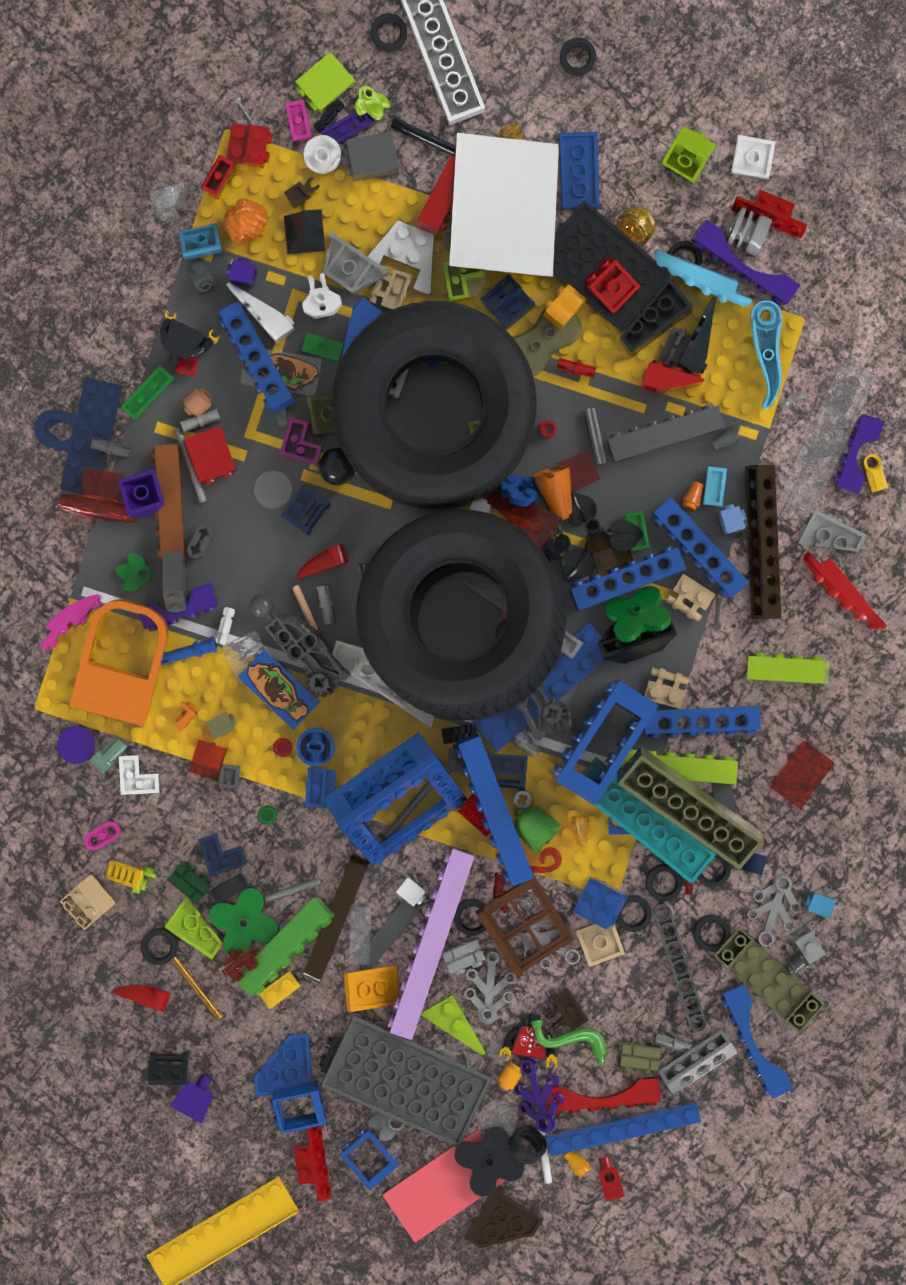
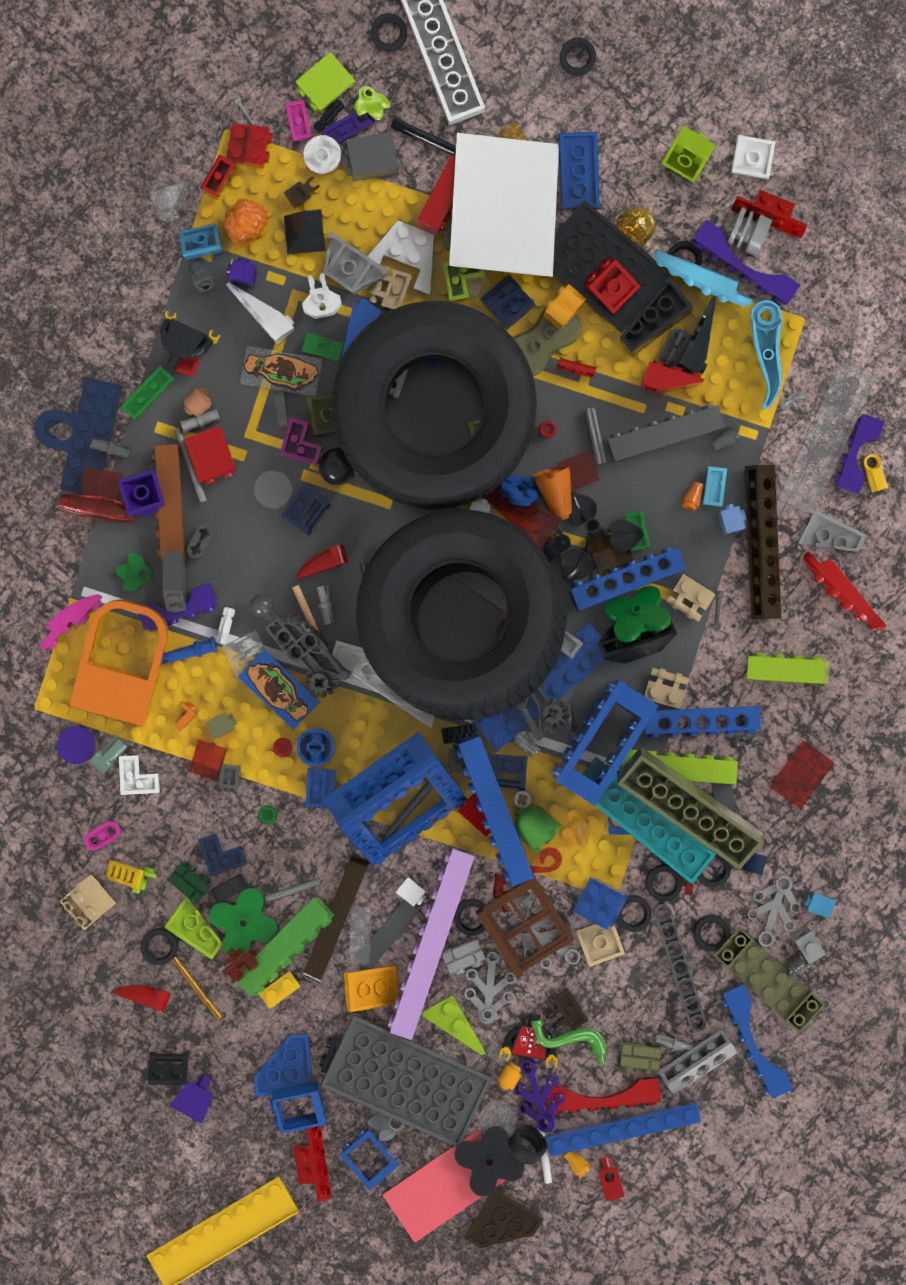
(233, 314): blue brick -> none
(737, 580): blue brick -> none

